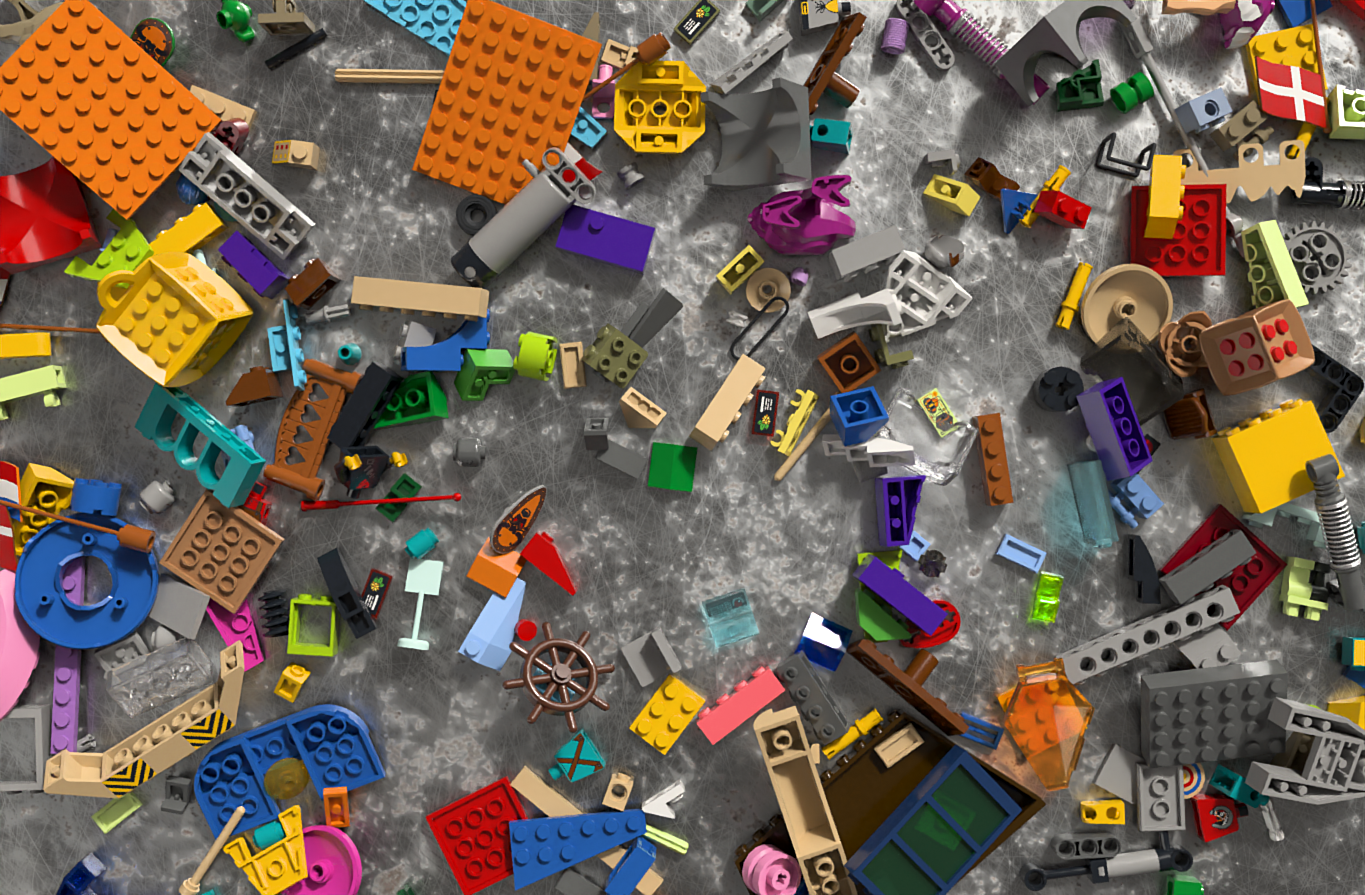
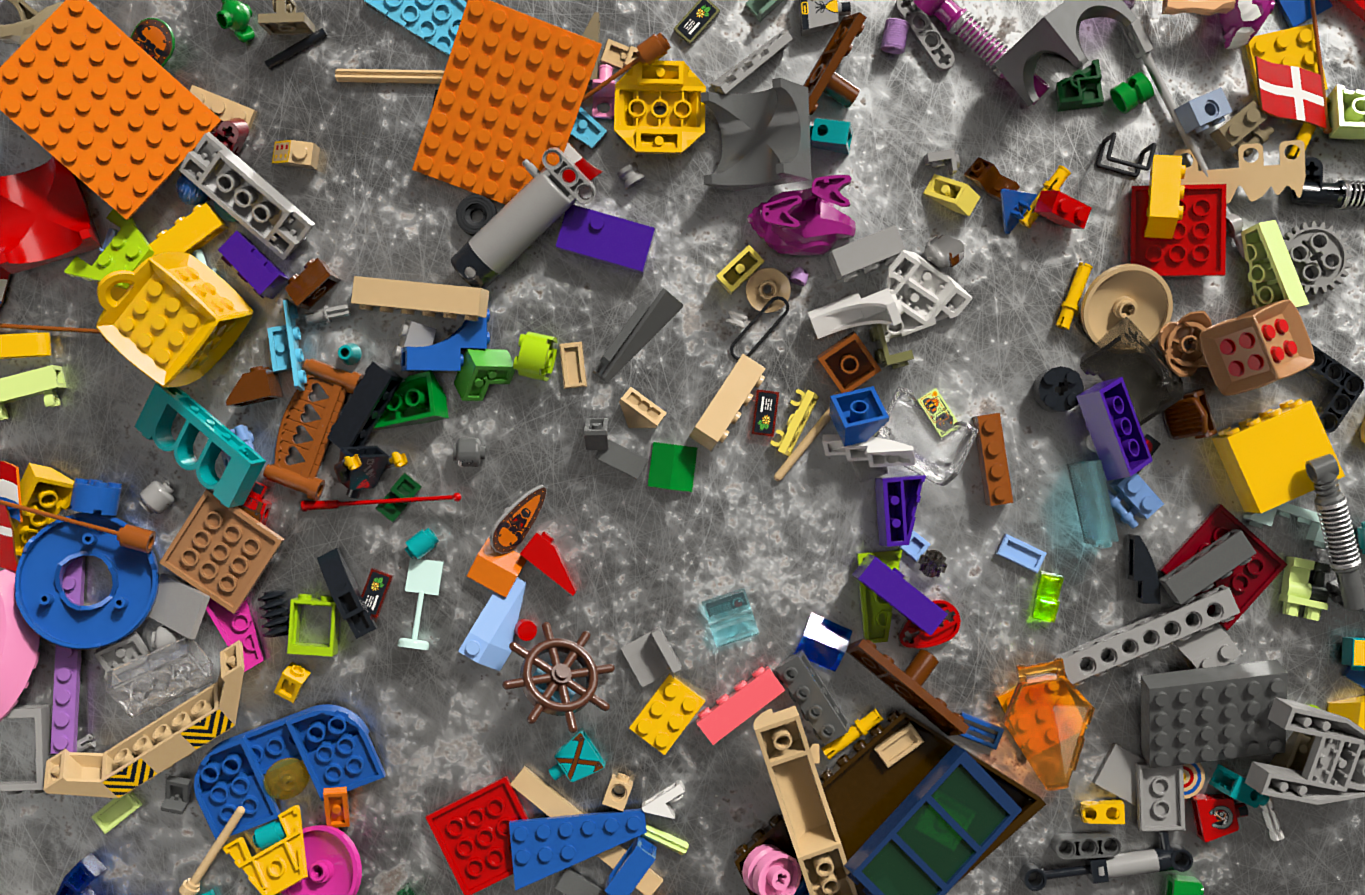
(614, 355): olive bracket -> none
(877, 619): bright green slope -> none

